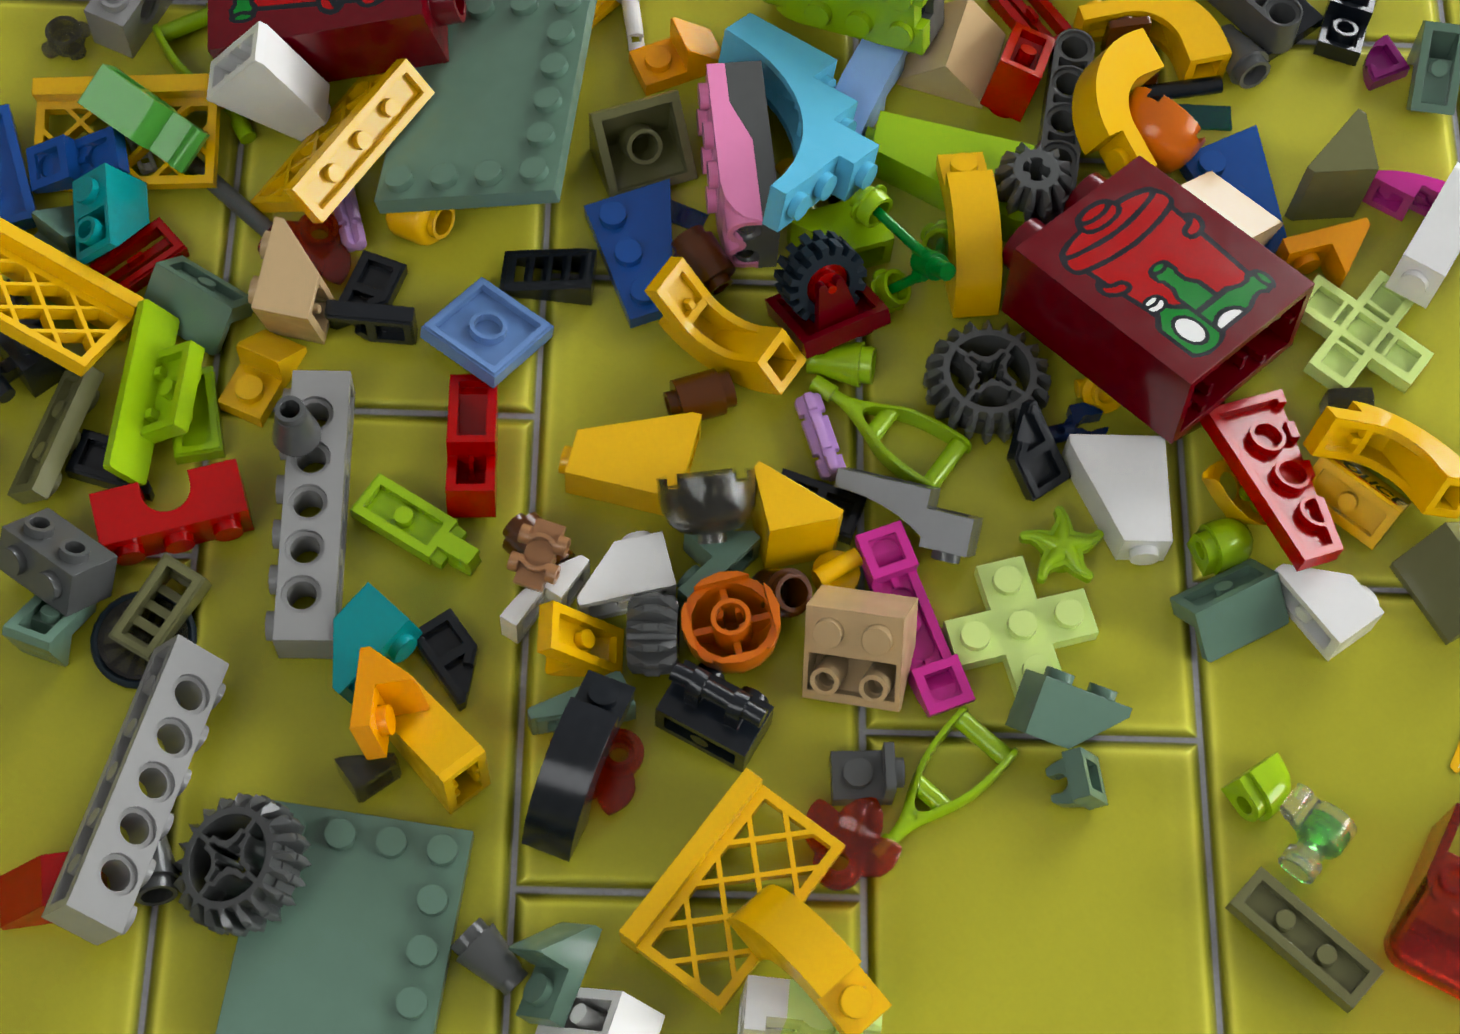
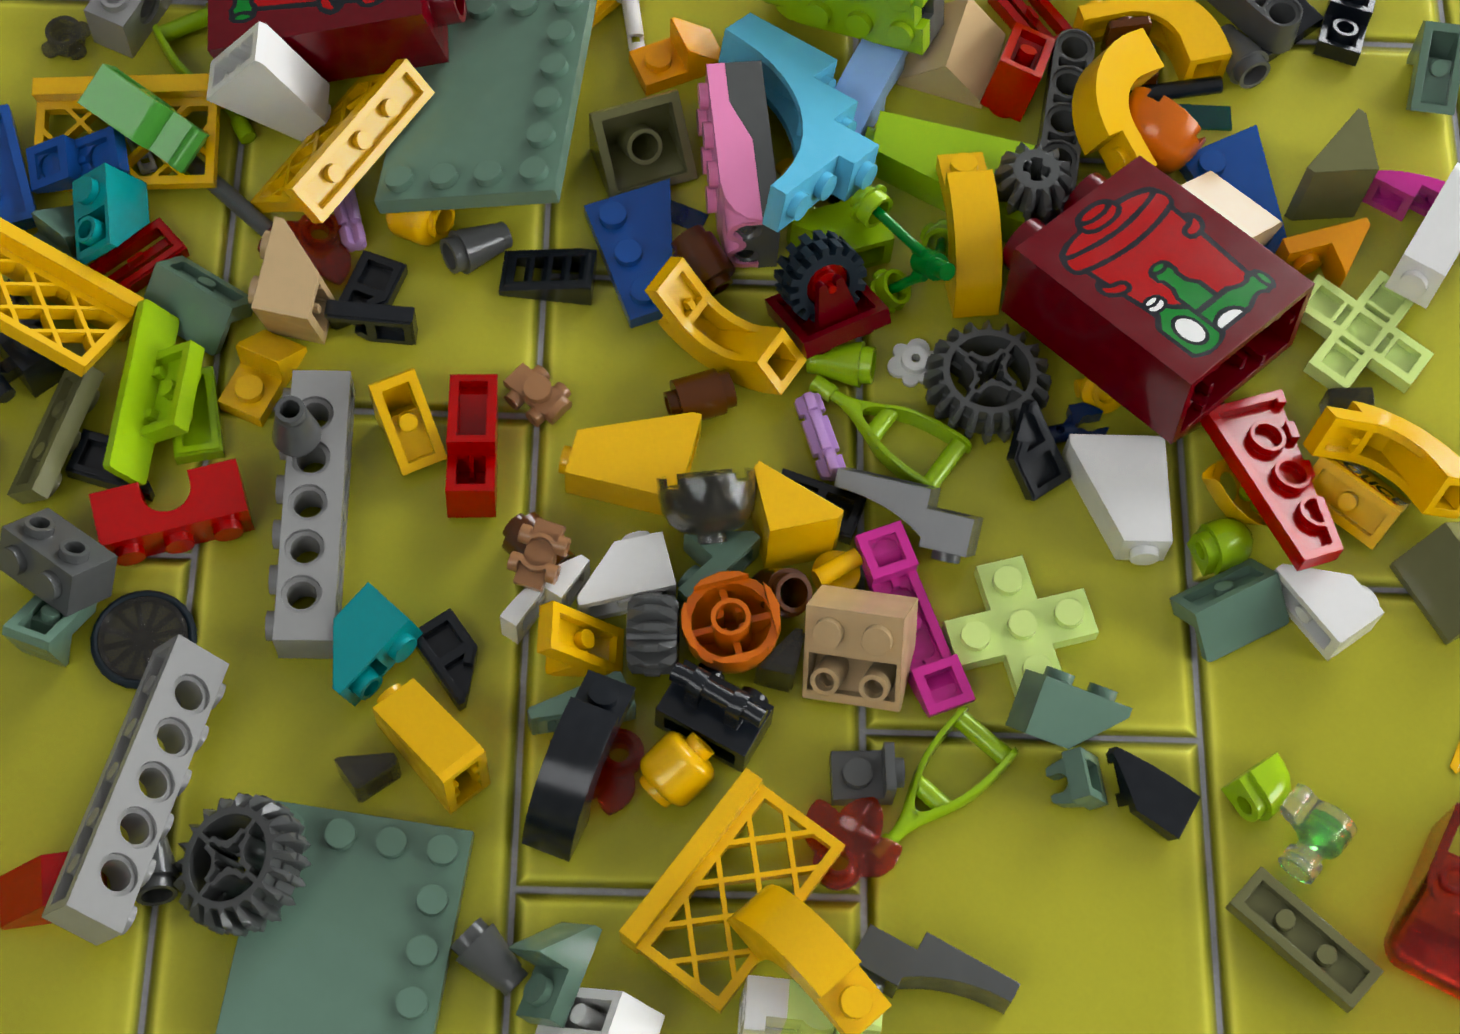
(155, 584): olive slope -> none
(379, 696): light orange slope -> none
(407, 421): none -> yellow slope
(415, 525): lime hinge -> none
(474, 246): none -> dark grey cone
(487, 332): medium blue plate -> none
(535, 390): none -> medium nougat piece
(677, 769): none -> yellow head
(780, 666): none -> clear smoke slope
(902, 365): none -> white plant
(932, 967): none -> dark grey slope
(1062, 548): lime animal -> none
(1152, 794): none -> black slope
(1384, 64): magenta tile -> none

